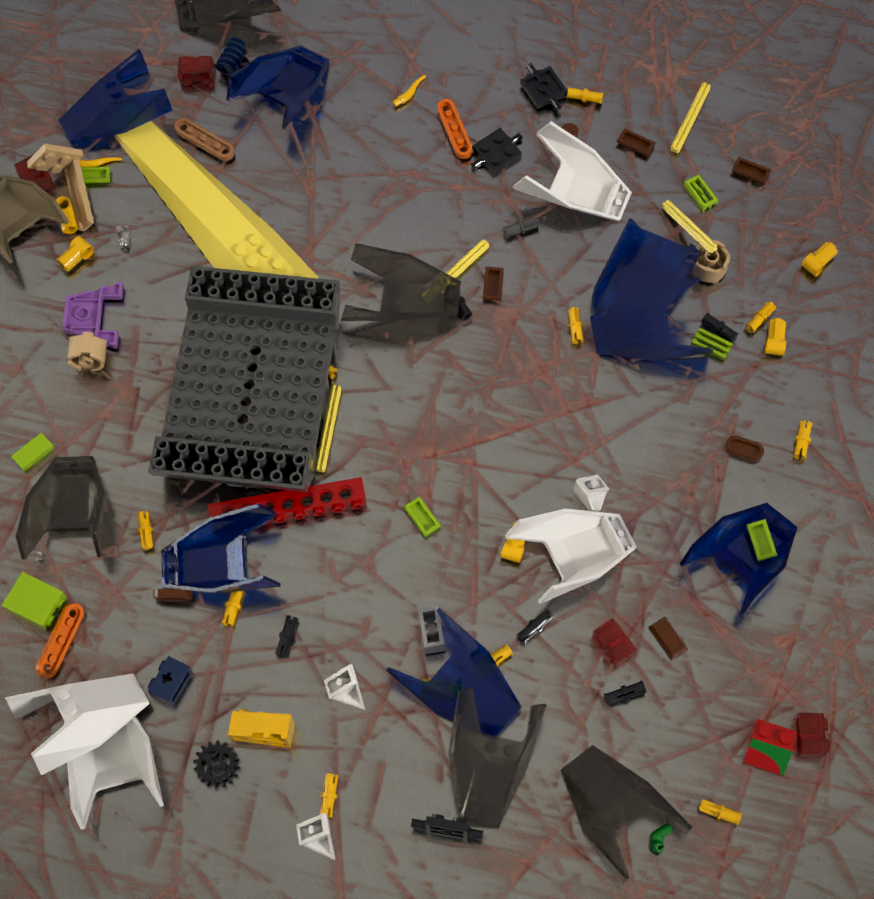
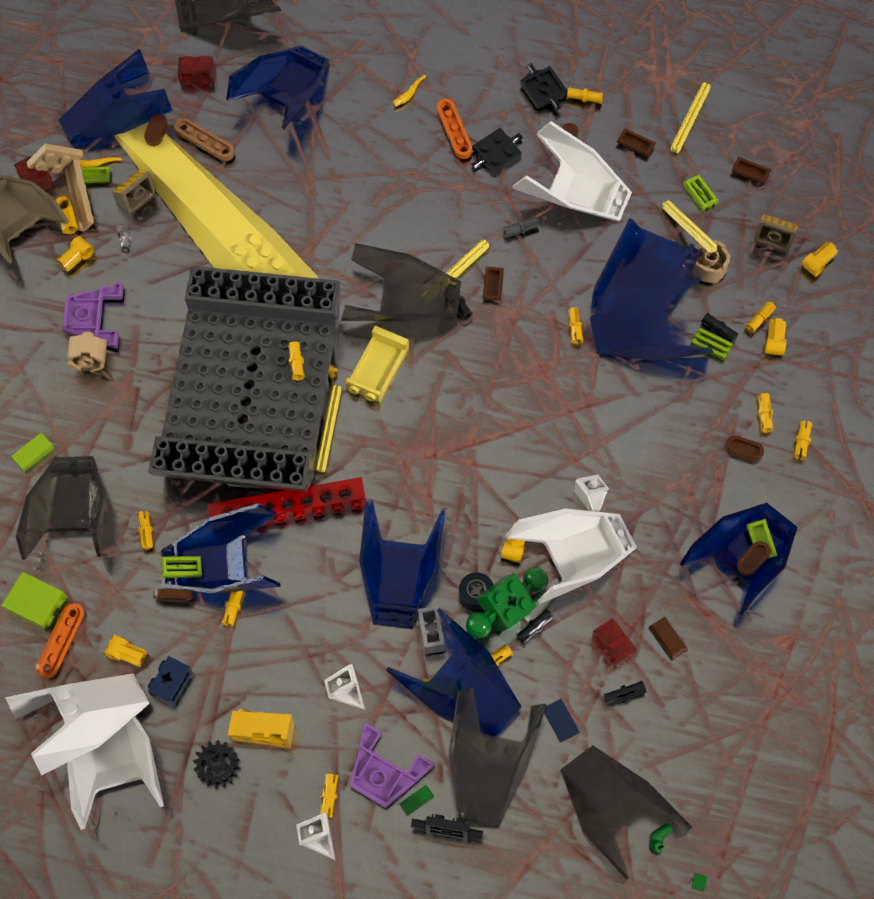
(120, 649): none -> yellow piece
(134, 191): none -> dark tan slope
(155, 130): none -> reddish brown tile
(180, 574): none -> lime tile
(231, 56): dark blue piece -> none
(286, 636): black pin -> none
(296, 361): none -> yellow pin
(378, 364): none -> light yellow panel
(380, 778): none -> medium lavender wing
(397, 572): none -> clear blue windscreen
(416, 800): none -> green window
(422, 516): lime tile -> none
(473, 585): none -> black wheel
(506, 602): none -> green brick
(561, 720): none -> dark blue sticker
(699, 882): none -> green window
(720, 811): yellow axle -> none
(753, 558): none -> reddish brown tile
(765, 412): none -> yellow pin
(770, 747): red slope -> none
(775, 232): none -> dark tan slope
(811, 735): clear red brick -> none

